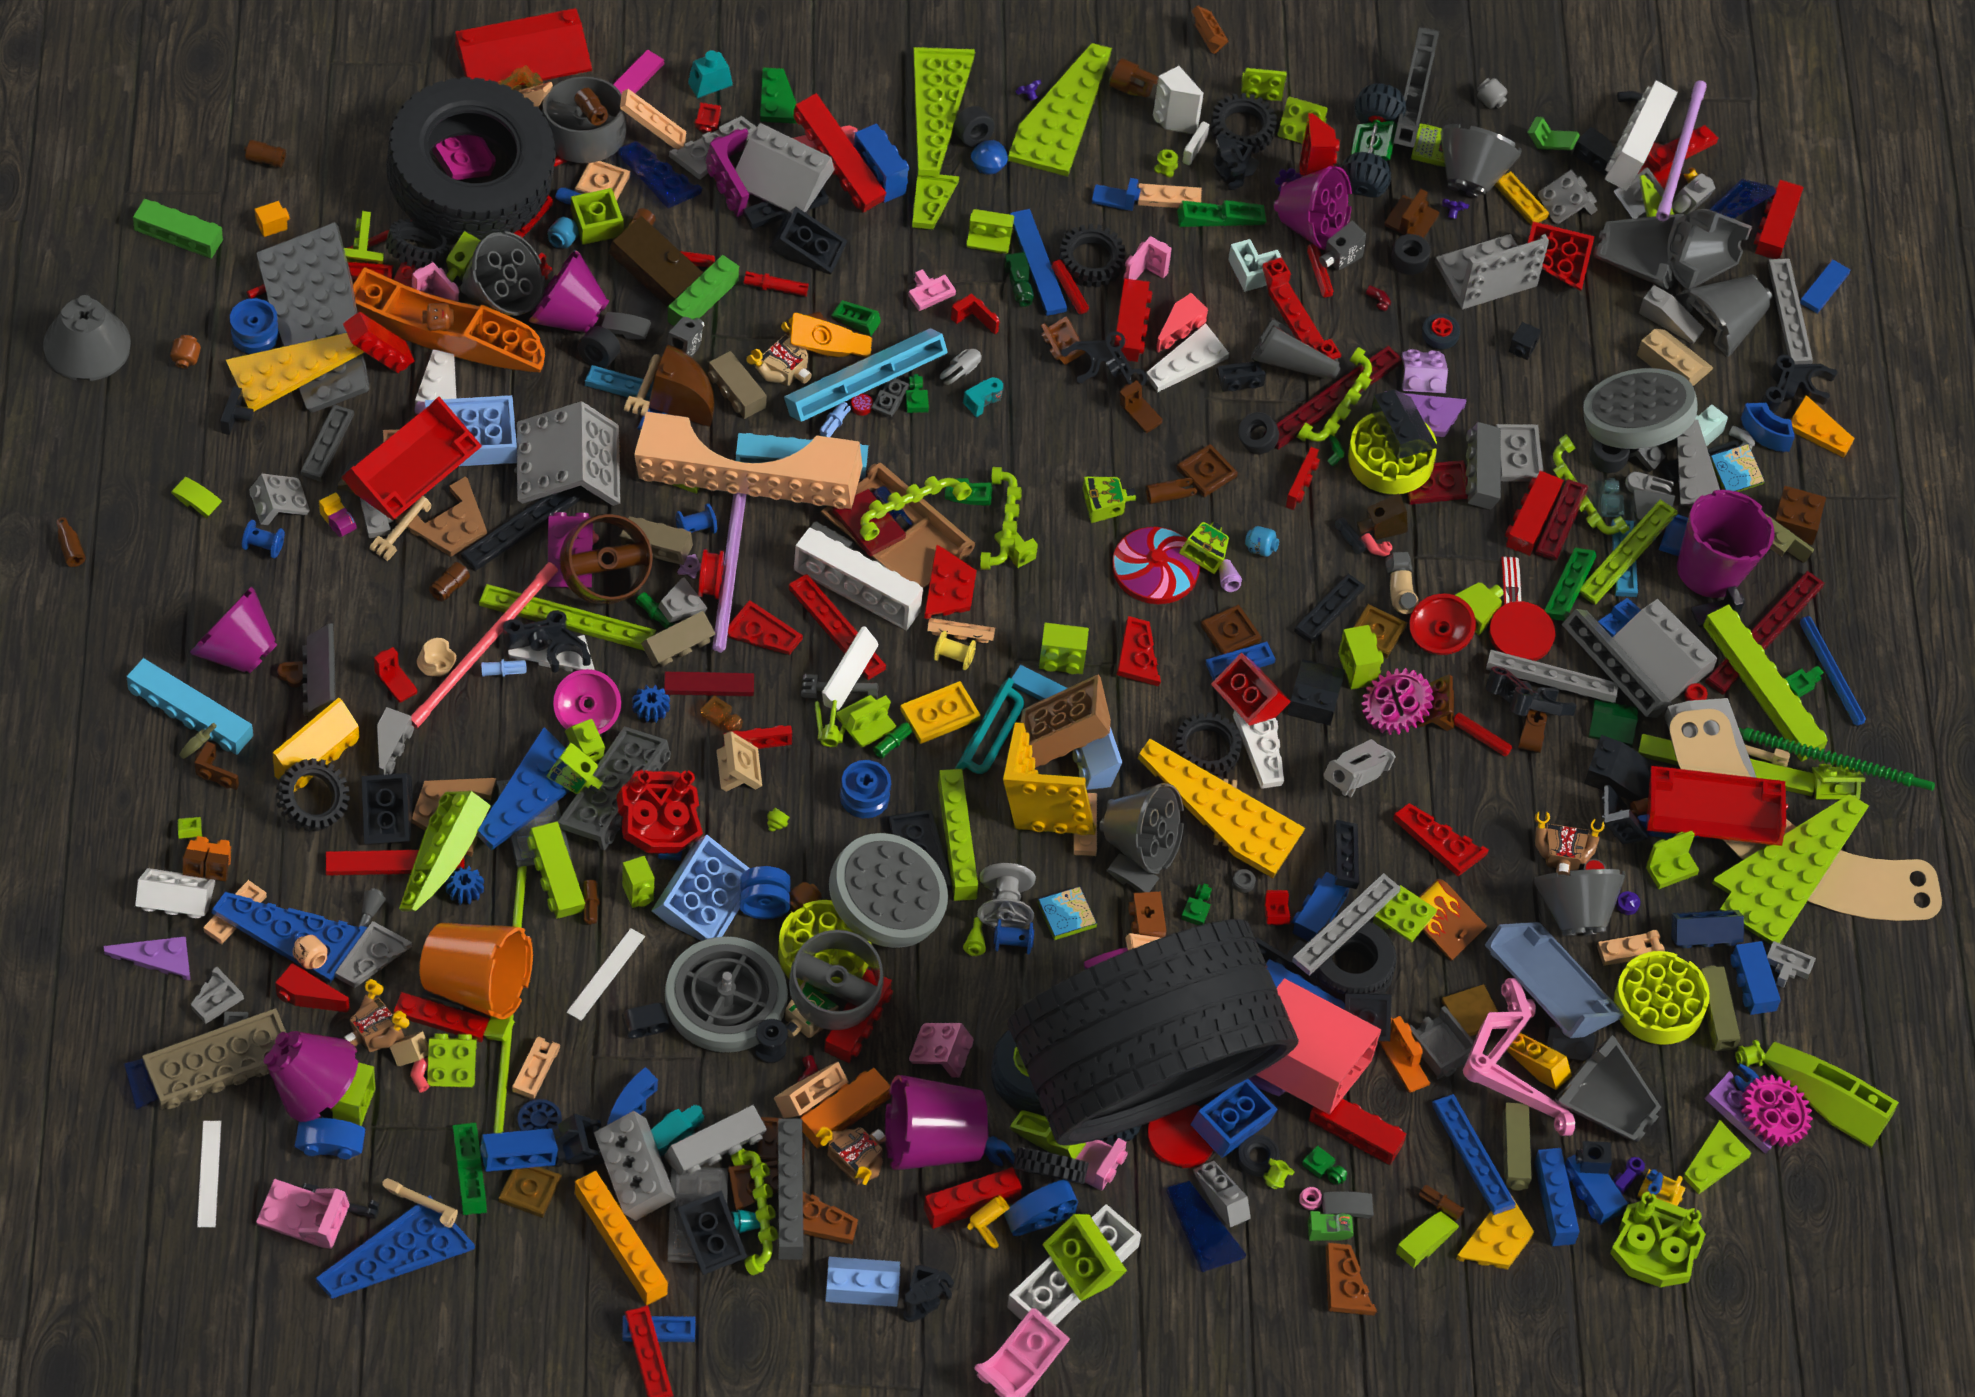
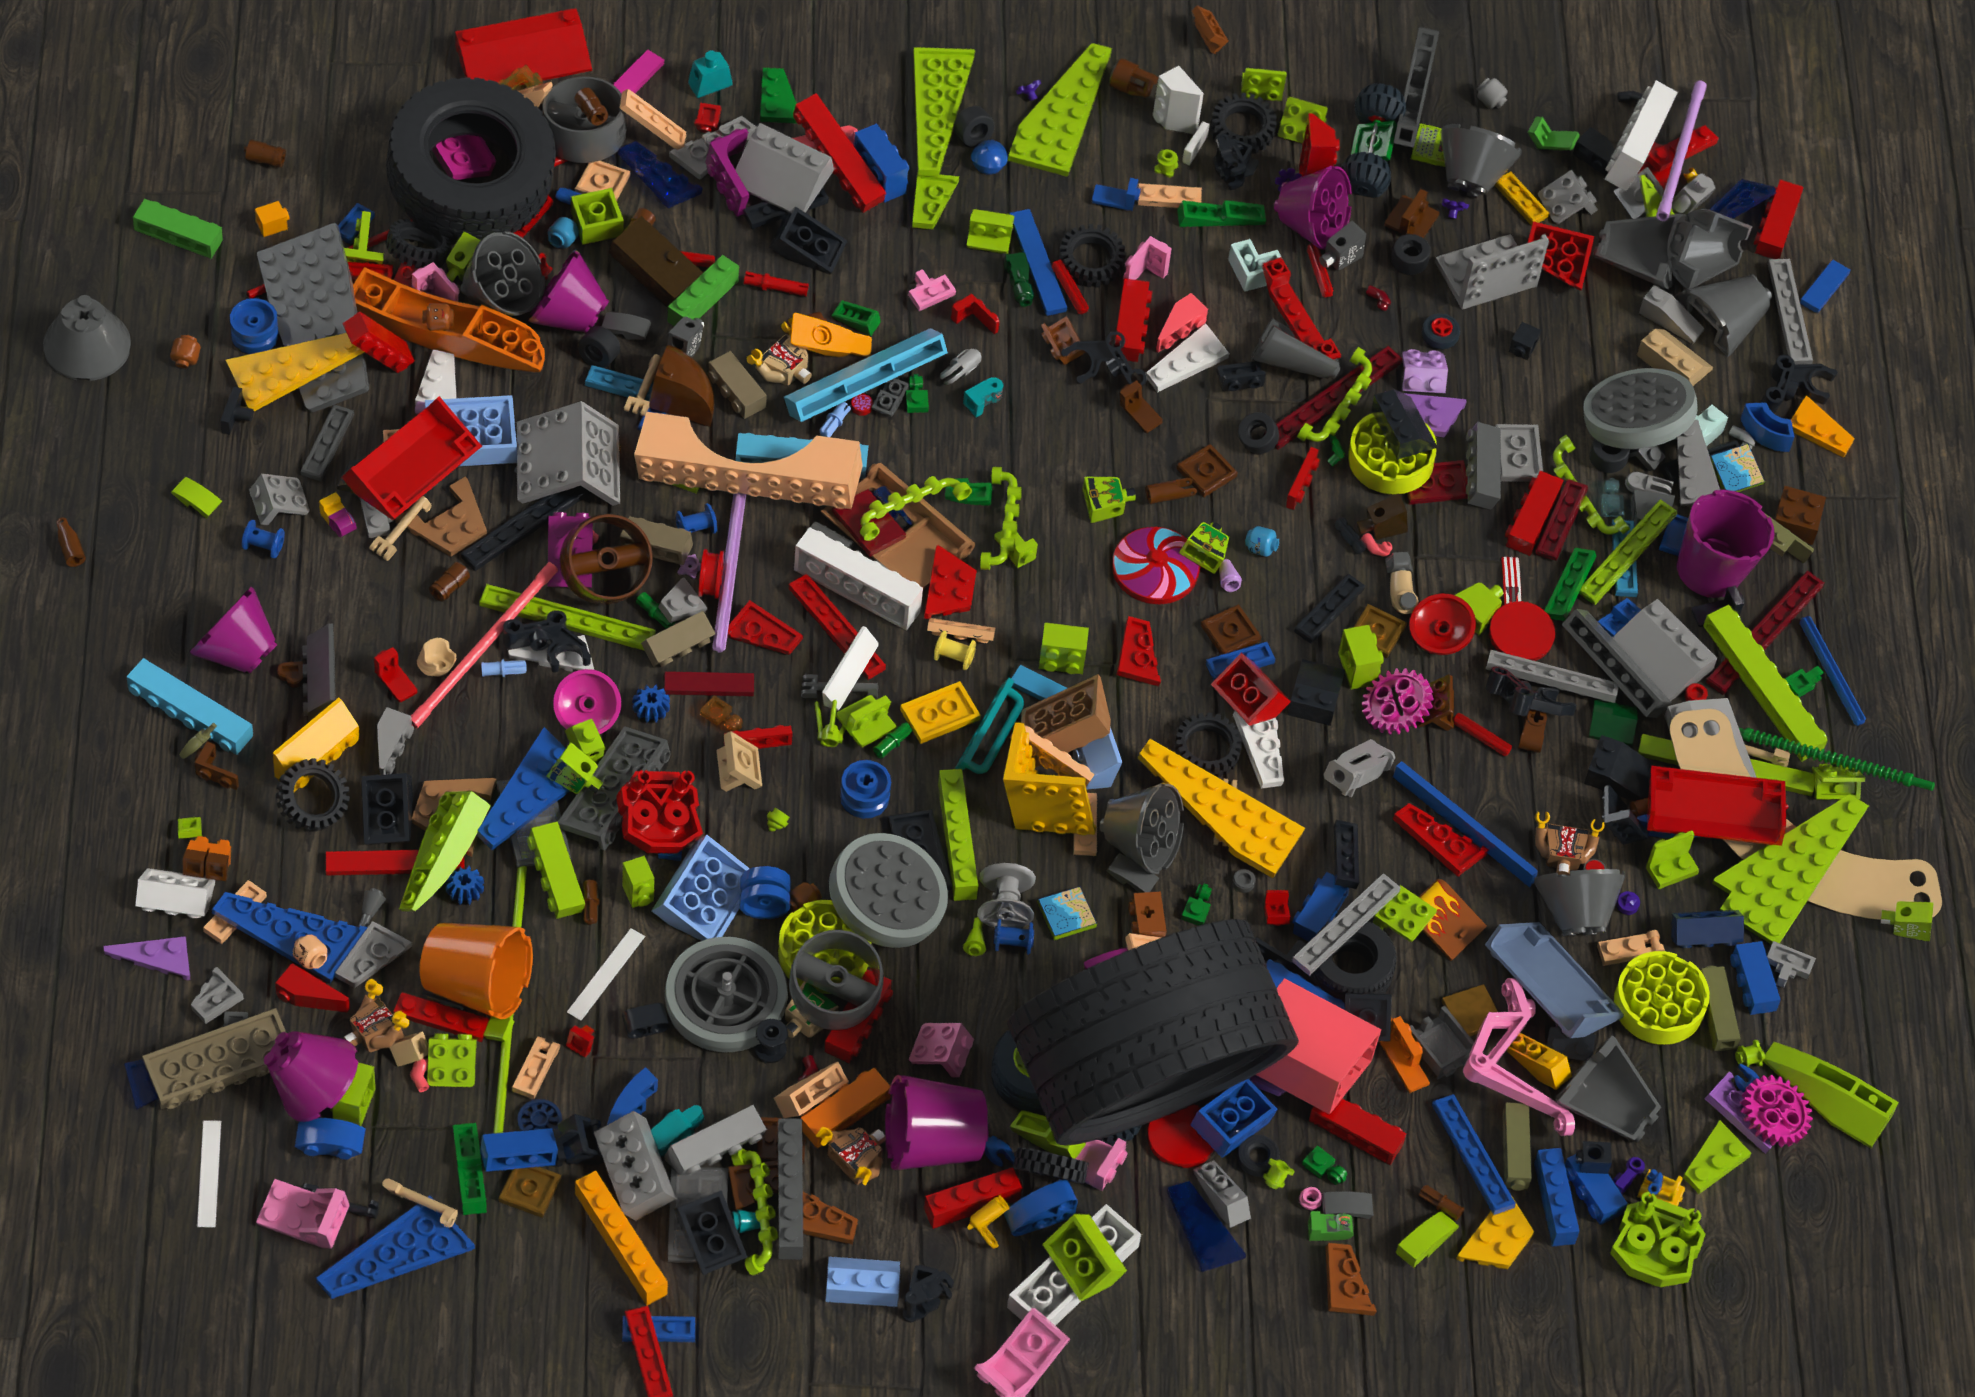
(348, 224): none -> blue tile
(580, 1040): none -> red tile
(1054, 759): none -> light nougat wing
(1465, 823): none -> blue tile
(1910, 919): none -> lime torso

